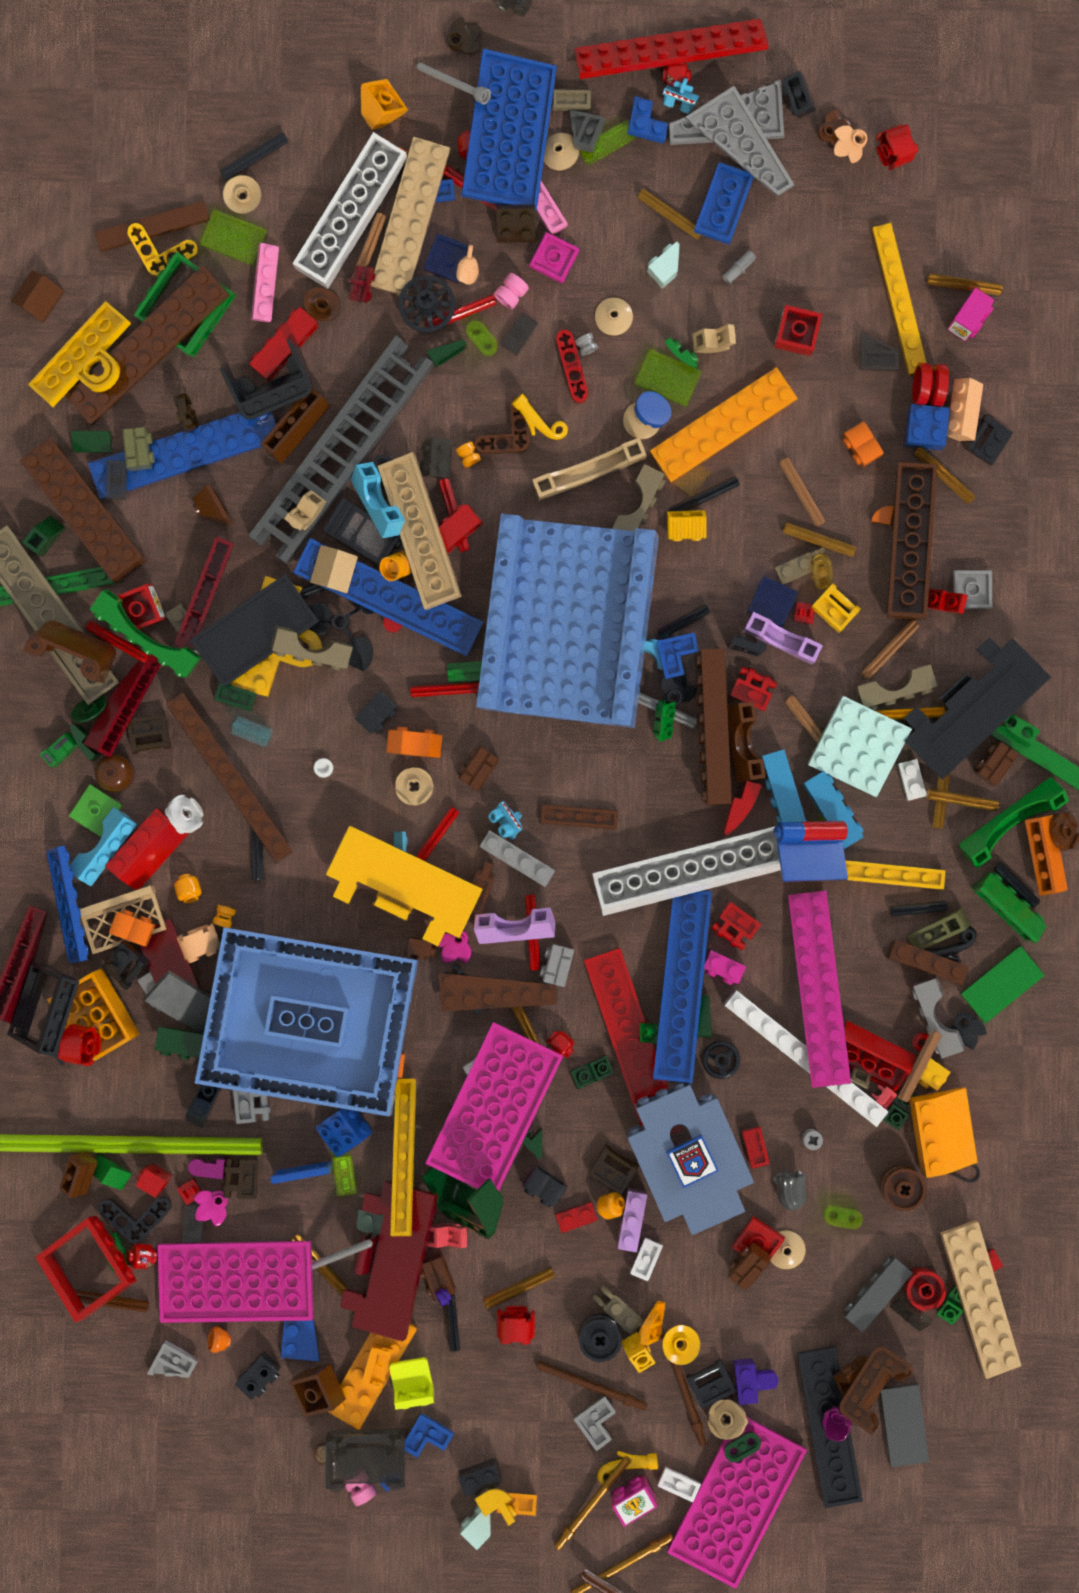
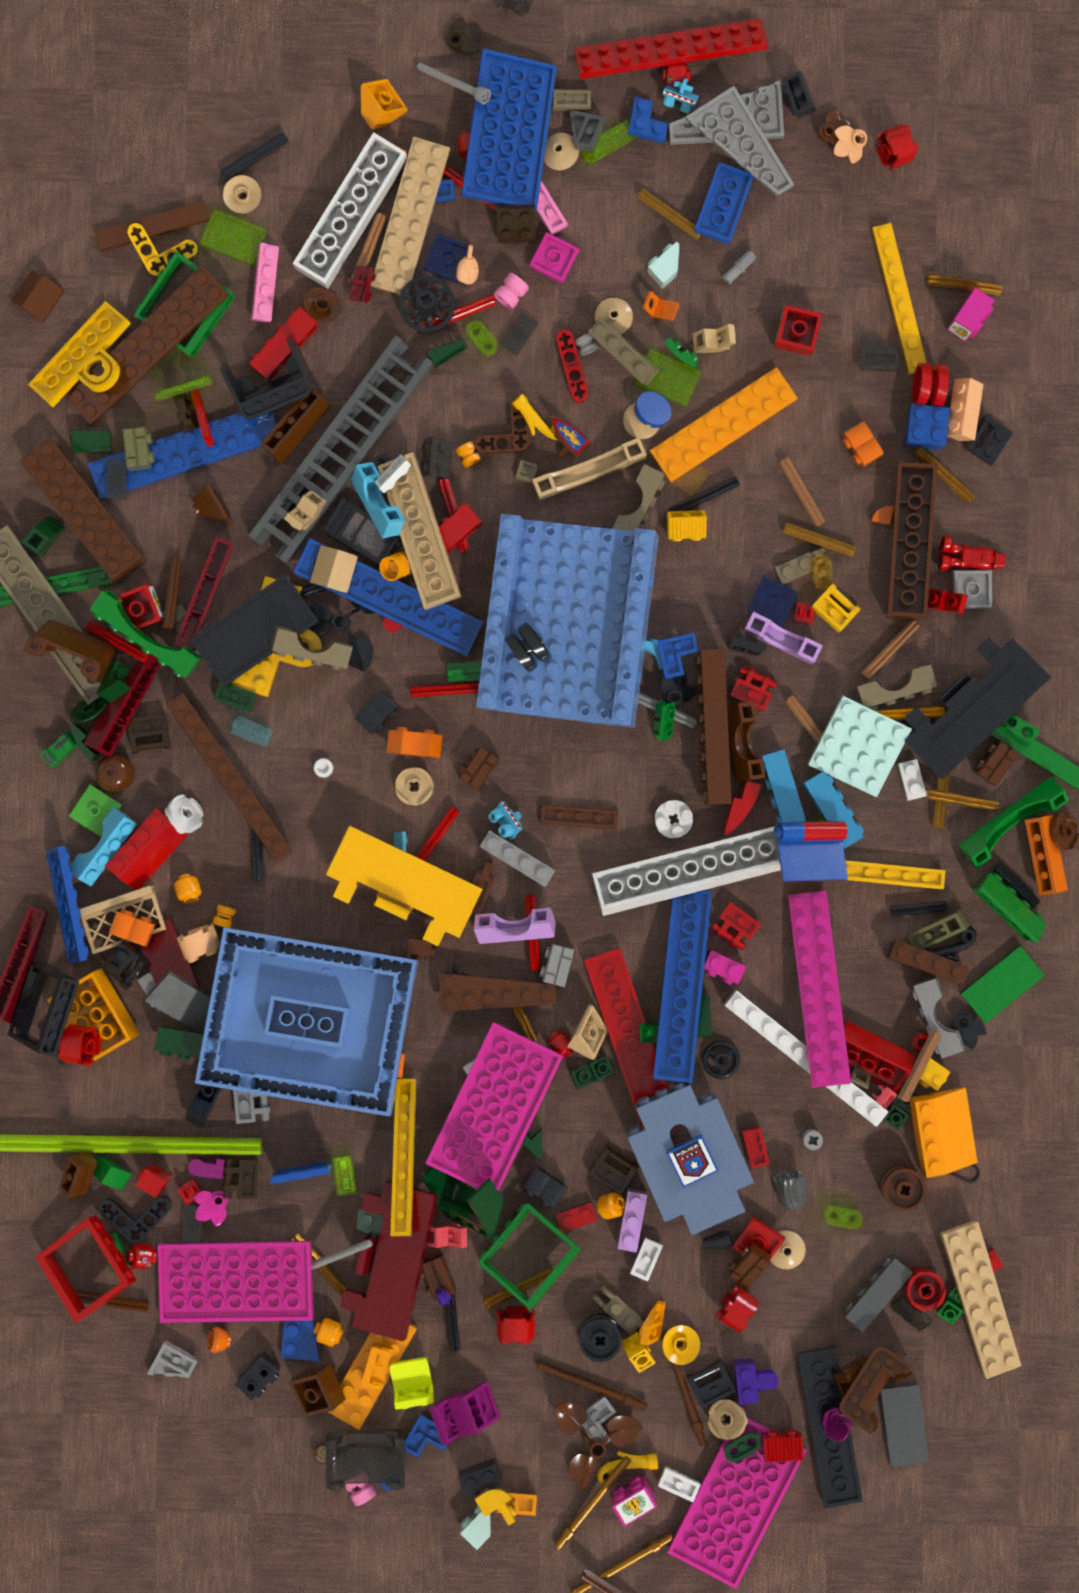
(113, 682): none -> dark green slope
(172, 593): none -> reddish brown axle
(184, 387): none -> clear neon green tile
(202, 417): none -> red tile
(328, 1332): none -> light orange head
(343, 1131): blue bracket -> none
(392, 474): none -> white plate
(454, 949): dark pink plate -> none
(464, 1413): none -> magenta bracket
(499, 1240): none -> green window
(526, 471): none -> dark tan tile
(530, 645): none -> black wheel
(569, 437): none -> shield
(588, 1034): none -> tan slope
(622, 1433): none -> reddish brown plant
(623, 351): none -> dark tan arch
(661, 308): none -> orange bracket
(663, 822): none -> white plate
(683, 621): black axle -> none
(719, 1240): none -> black cone
(737, 1308): none -> red brick
(782, 1446): none -> red brick
(969, 557): none -> red piece

